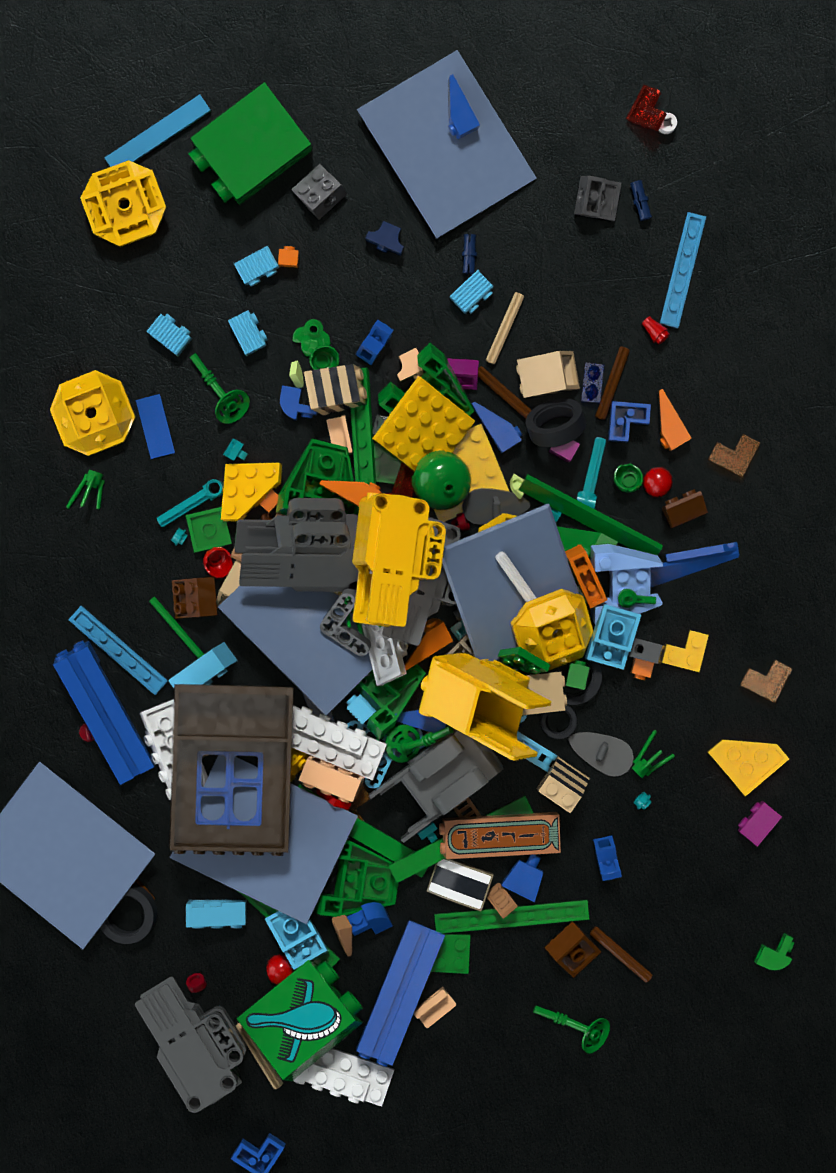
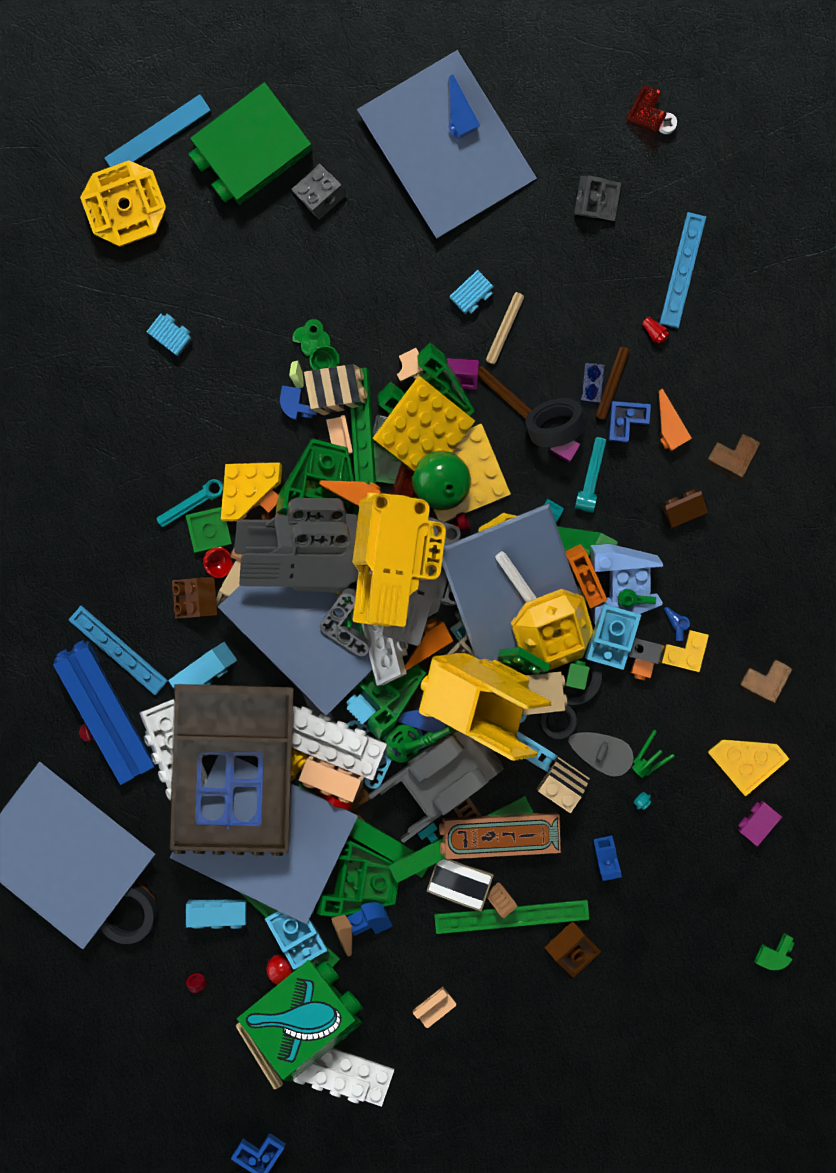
(92, 480): green plant -> none
(112, 418): yellow piece -> none
(155, 426): blue piece -> none
(176, 627): green bar -> none
(179, 536): teal plate -> none
(193, 1045): dark grey piece -> none
(225, 400): green dish -> none
(234, 450): teal tile -> none
(247, 332): medium azure brick -> none
(257, 266): medium azure brick -> none
(288, 257): orange plate -> none
(374, 342): blue brick -> none
(386, 238): dark blue brick -> none
(400, 993): blue brick -> none
(453, 954): green plate -> none
(469, 254): dark blue pin -> none
(488, 503): dark grey shield -> none
(500, 430): blue slope -> none
(515, 483): yellowish green tile -> none
(524, 877): blue torso -> none
(548, 374): tan slope -> none
(588, 516): green tile -> none
(589, 1031): green dish -> none
(621, 954): reddish brown axle -> none
(628, 478): green hair -> none
(641, 200): dark blue pin -> none
(657, 481): red hair -> none
(678, 622): none -> blue animal
(692, 561): blue wedge -> none

